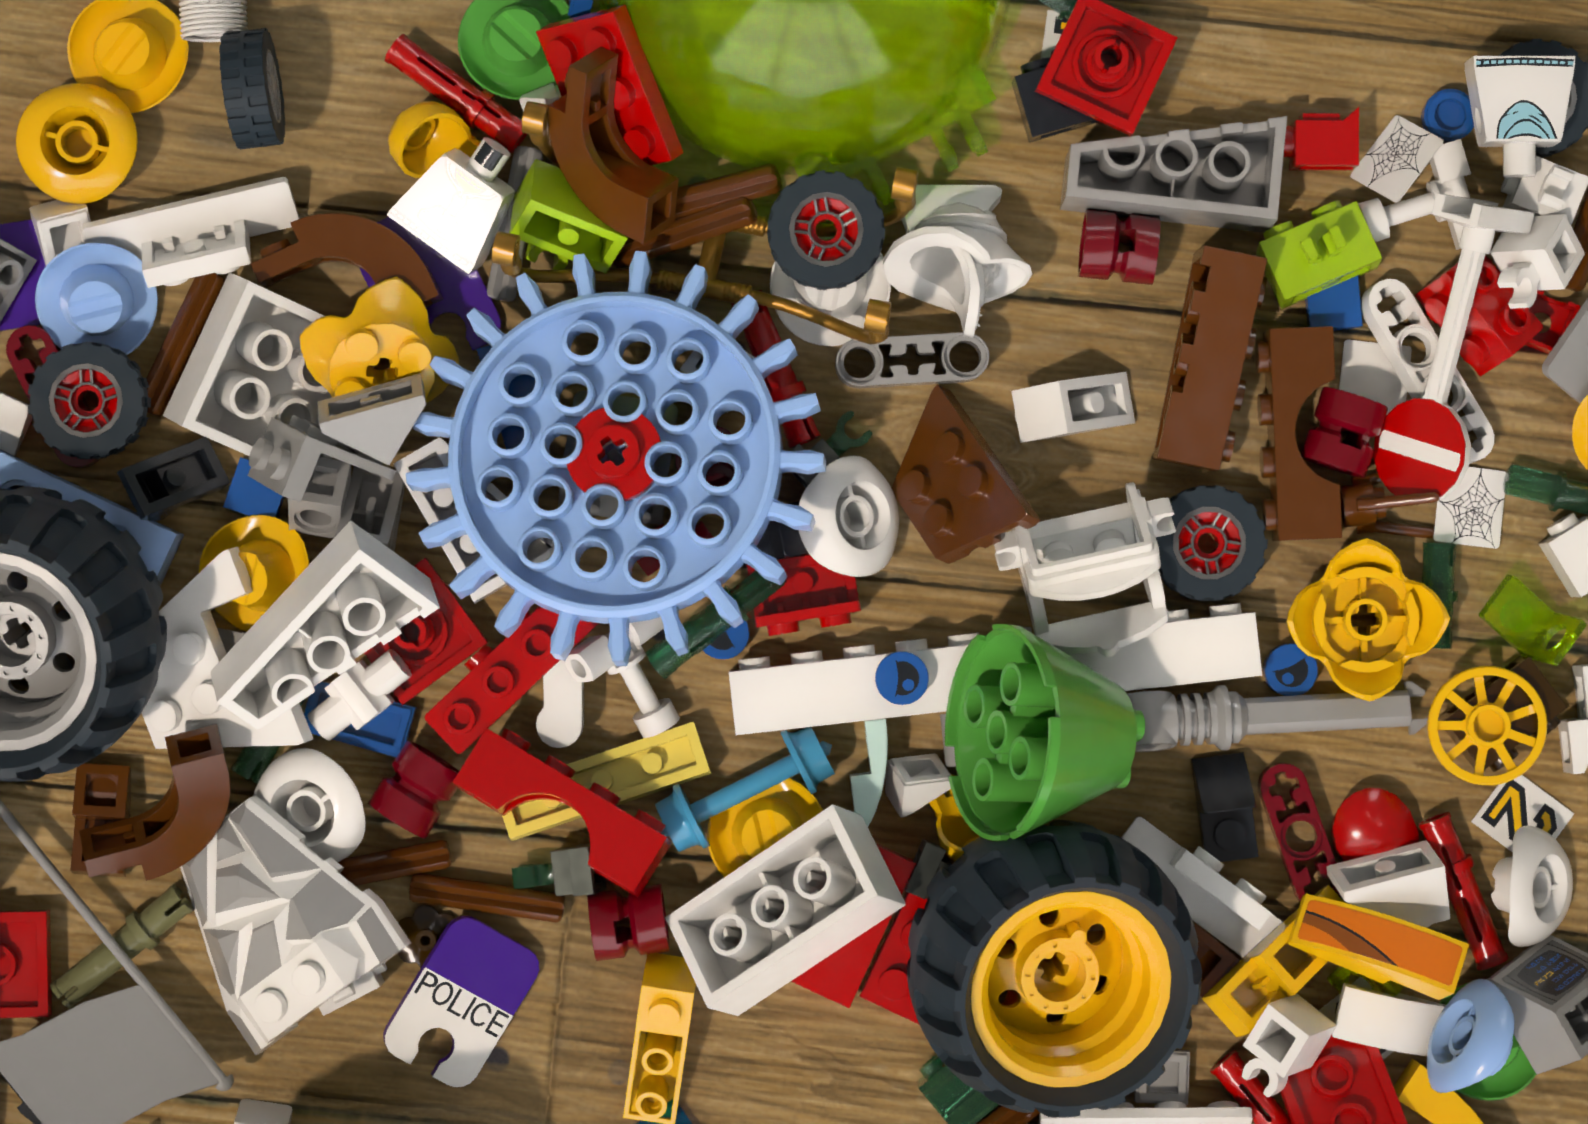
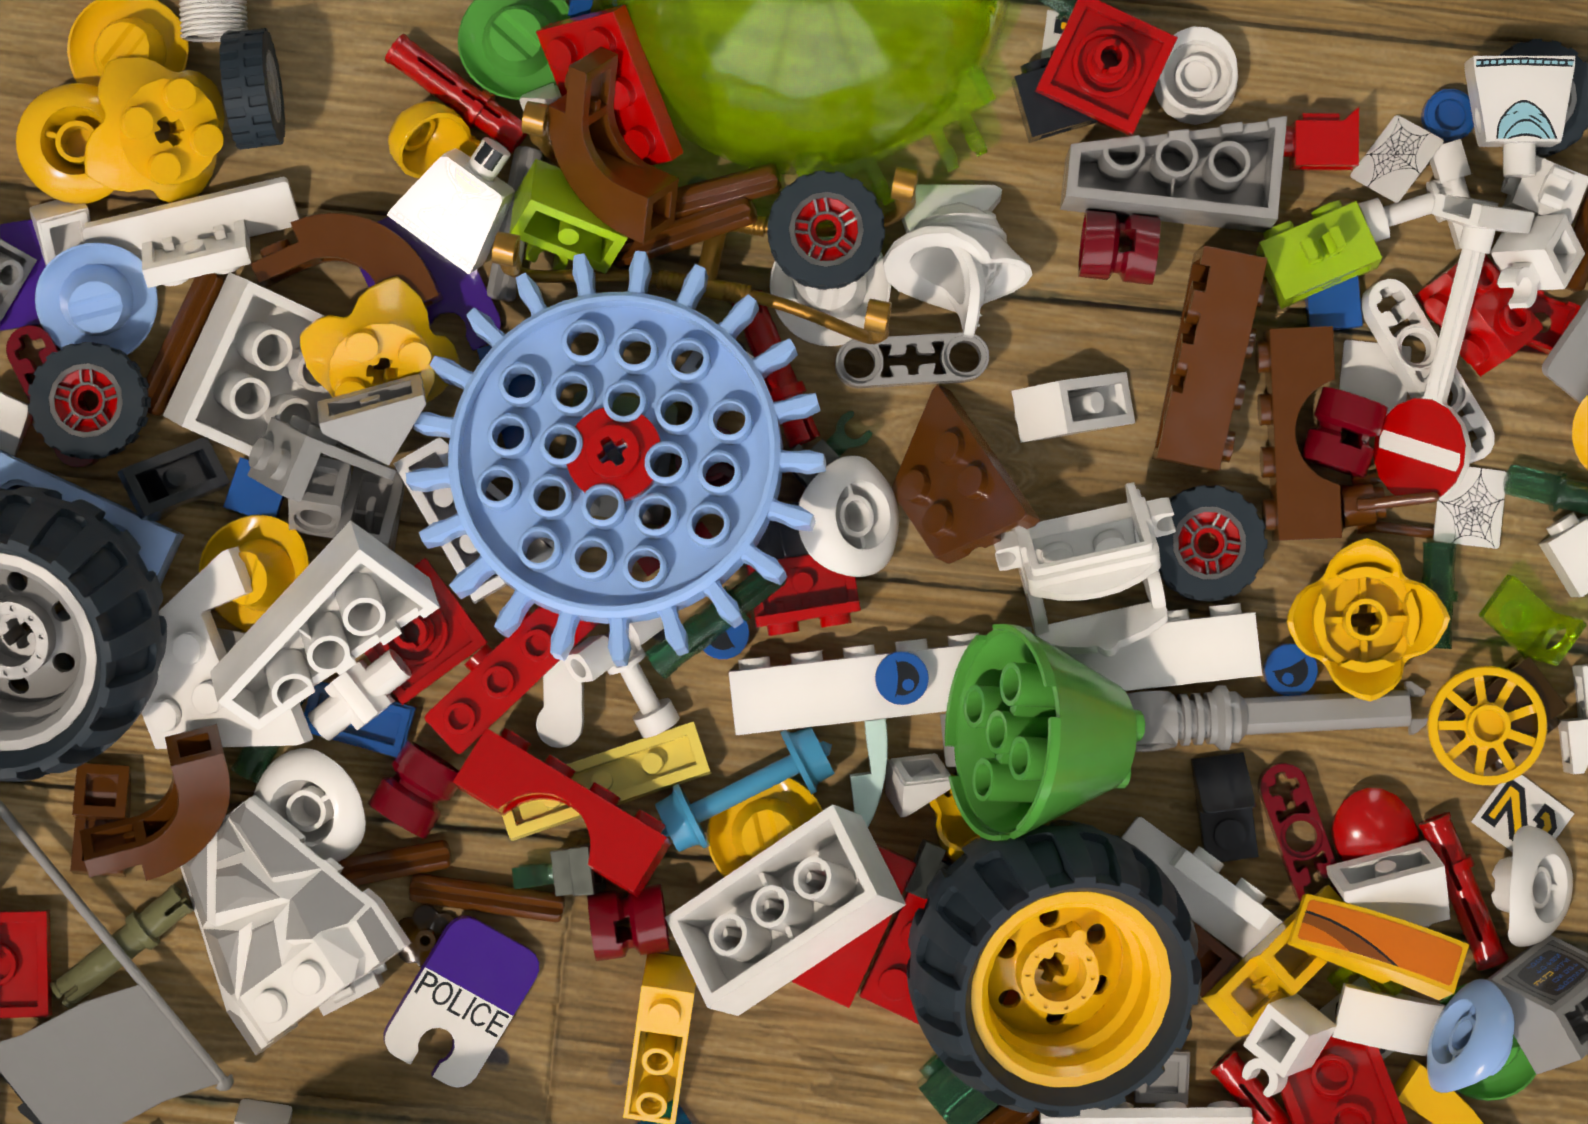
(124, 146): none -> yellow brick
(1198, 76): none -> white piece

